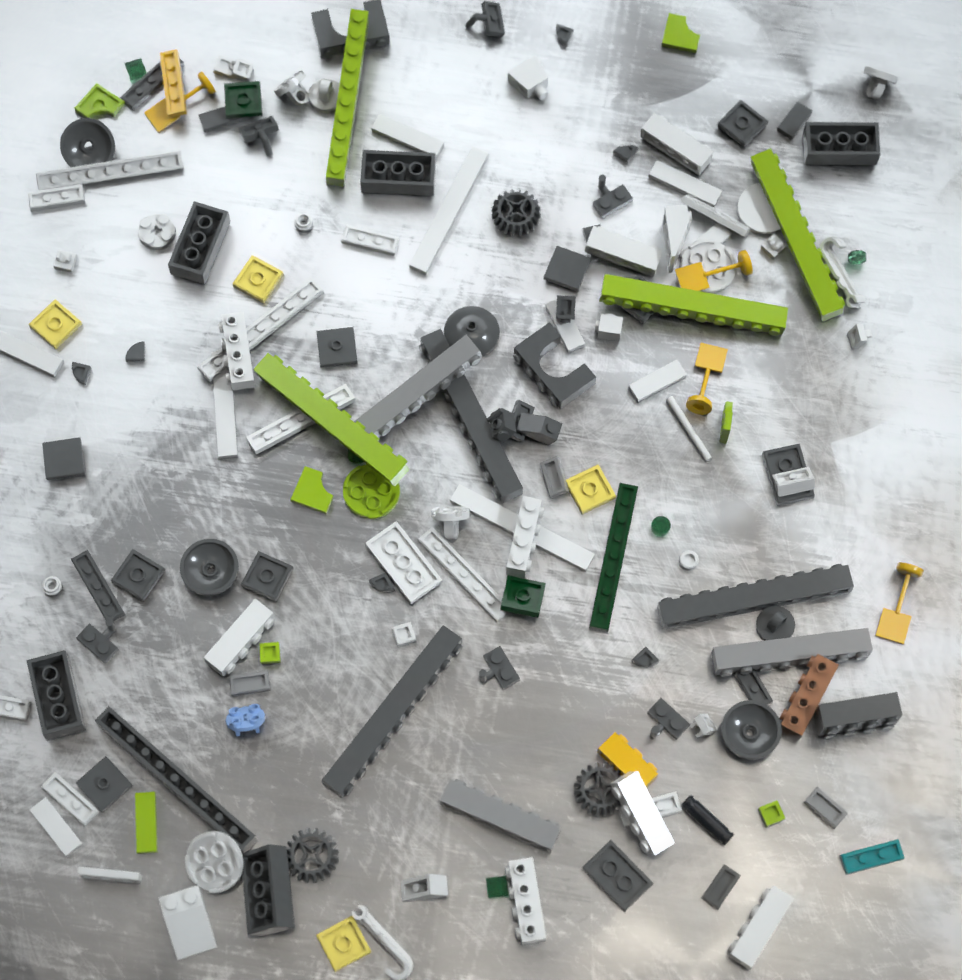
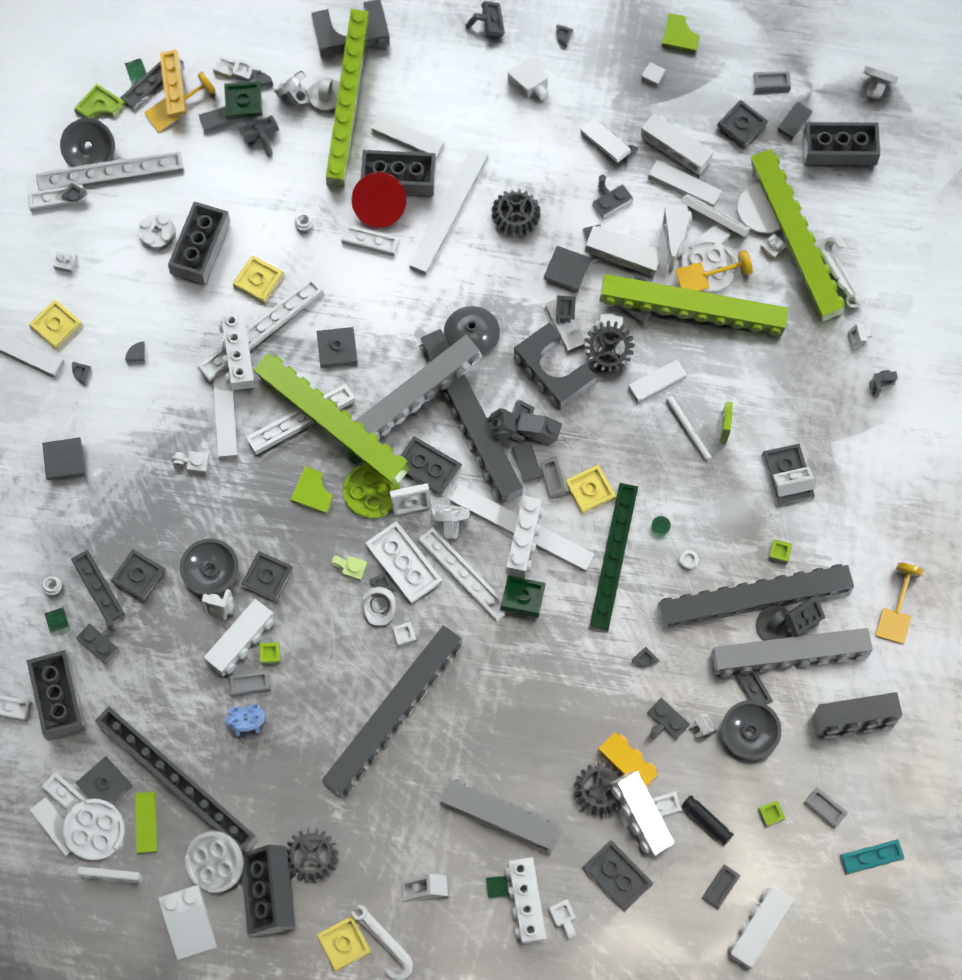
(56, 620): none -> clear green tile
(73, 193): none -> dark grey tile
(93, 829): none -> white tile
(195, 463): none -> white plate
(218, 607): none -> white bracket
(265, 80): none -> dark grey tile
(352, 568): none -> yellowish green plate
(379, 199): none -> red tile
(379, 606): none -> white hat
(410, 499): none -> white tile
(430, 466): none -> dark grey tile
(500, 668): dark grey plate -> none
(527, 461): none -> dark grey tile
(564, 915): none -> white plate
(605, 140): none -> white tile
(614, 353): none -> dark grey gear
(653, 74): none -> white tile
(708, 358): yellow piece -> none
(772, 80): none -> light grey tile
(780, 551): none -> lime plate
(804, 616): none -> dark grey bracket
(809, 694): nougat brick -> none
(857, 257): clear green tile -> none
(881, 379): none -> dark grey bracket

